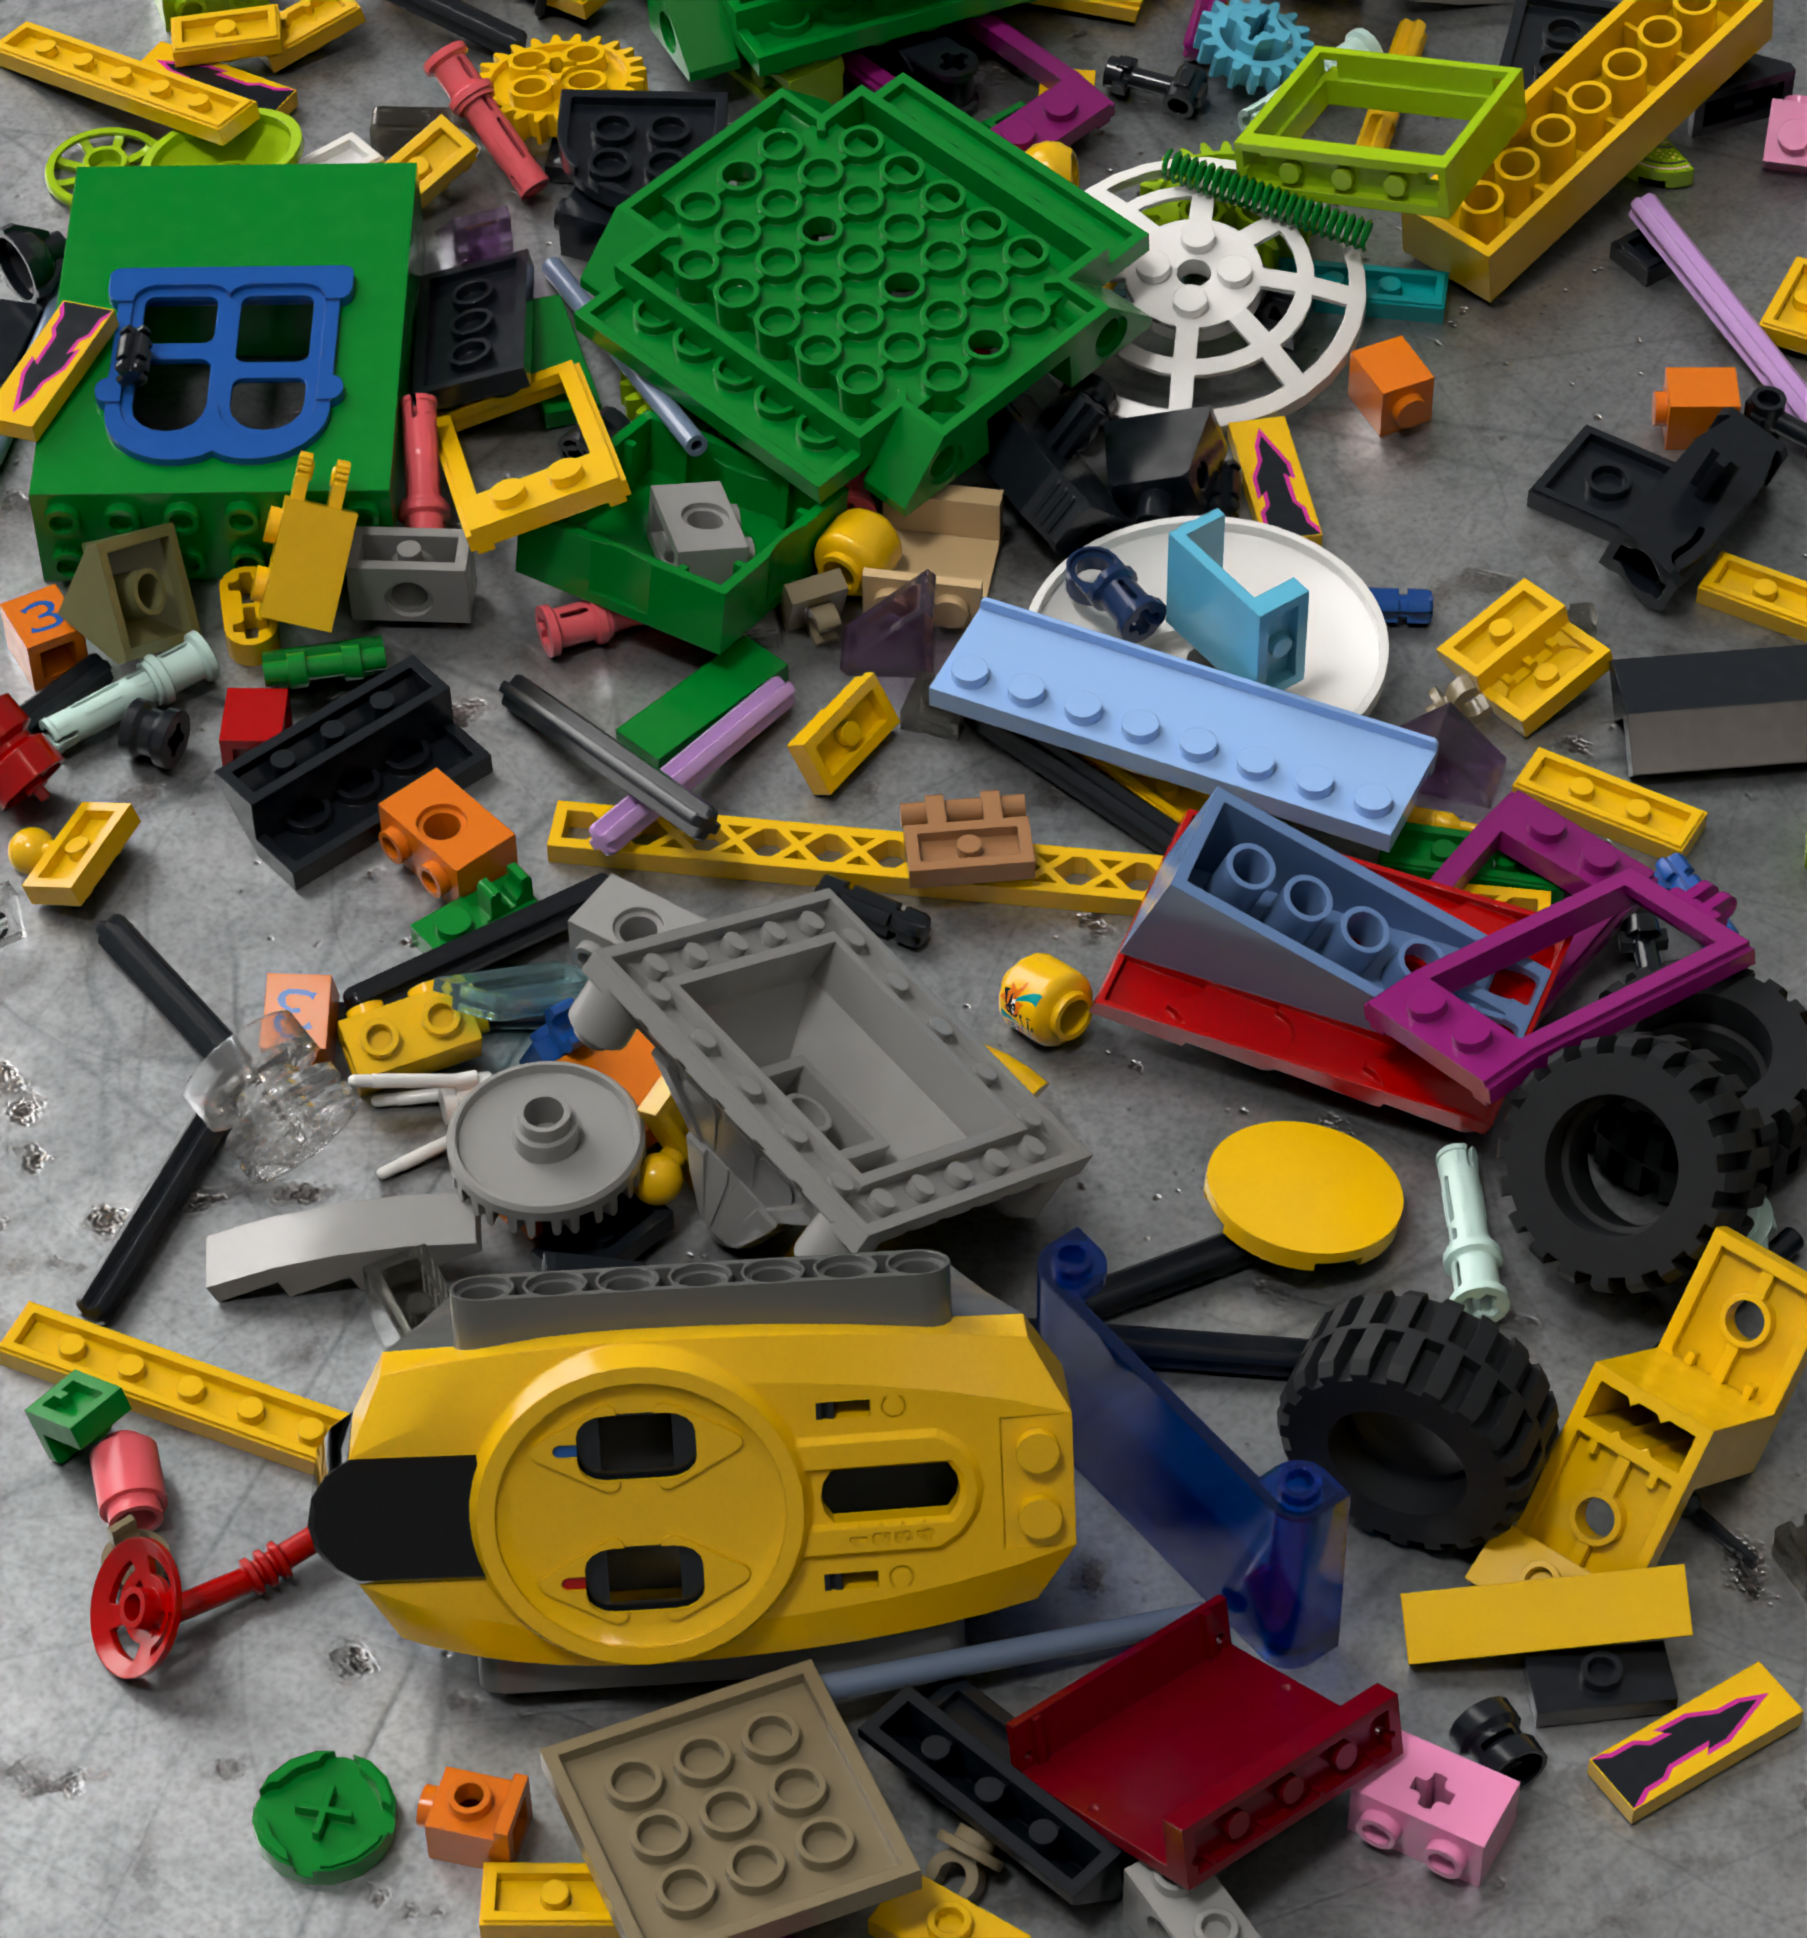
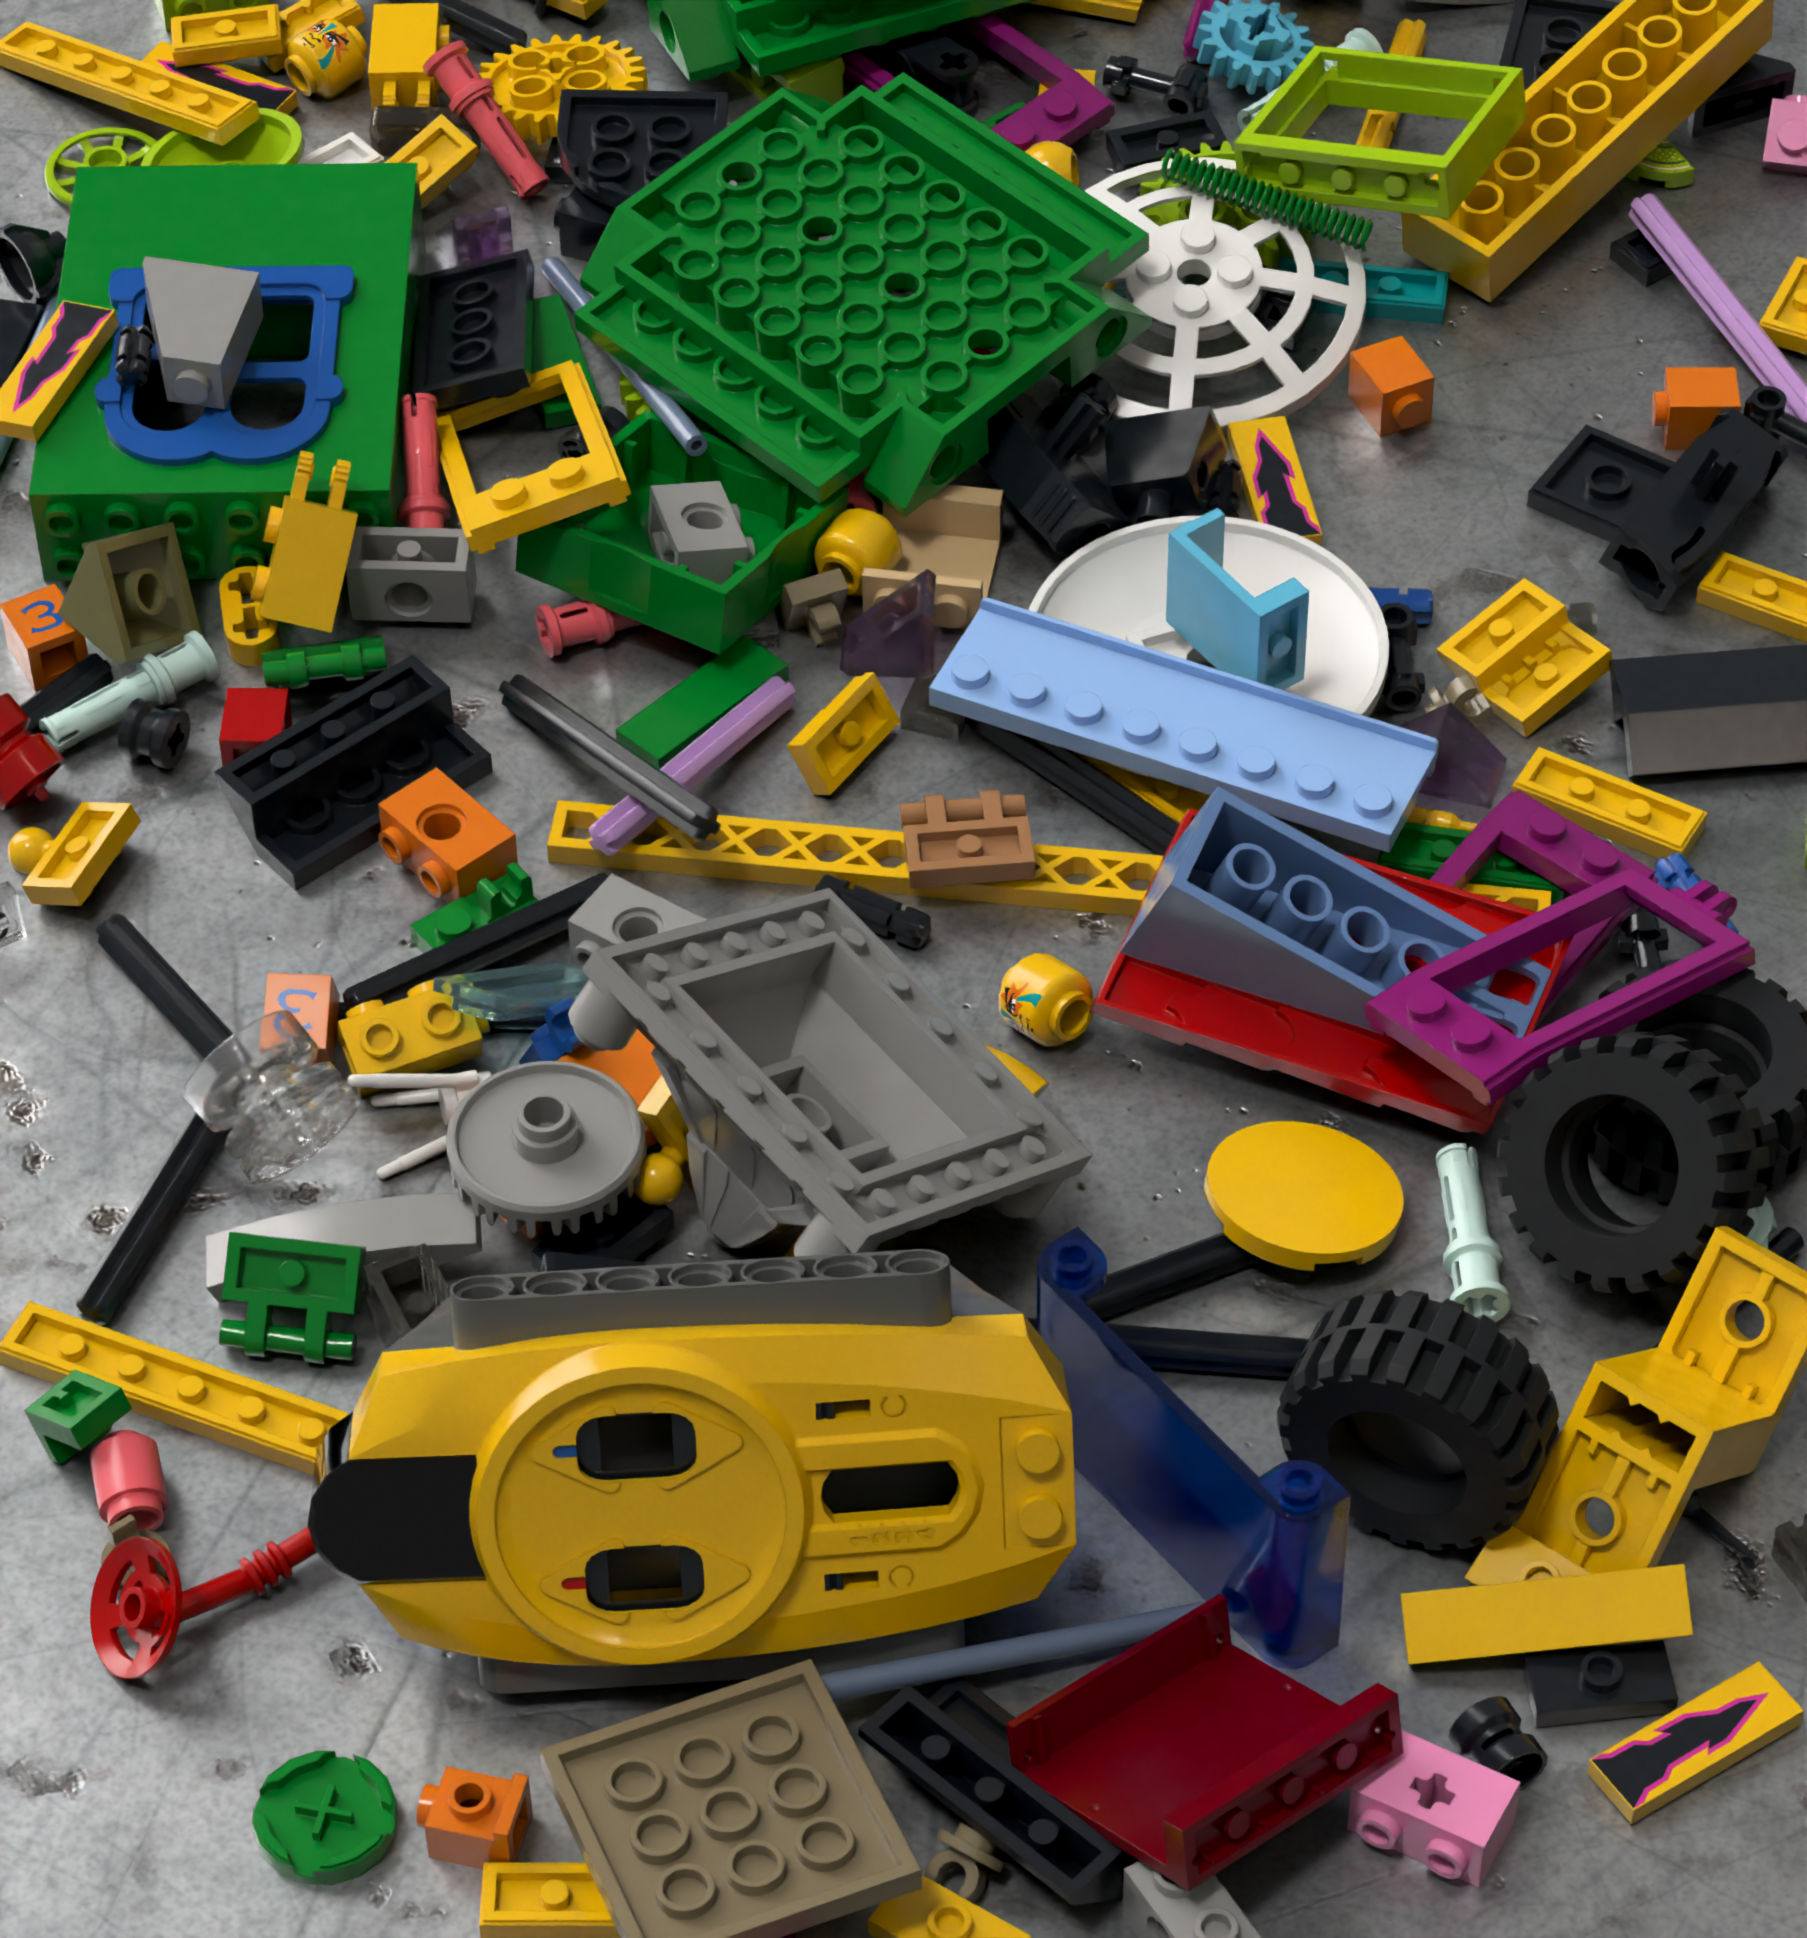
(201, 326): none -> light grey slope
(293, 1275): none -> green plate
(326, 59): none -> yellow head
(399, 46): none -> yellow hinge
(1114, 592): dark blue connector -> none
(1151, 140): none -> black plate
(1402, 686): none -> black bar

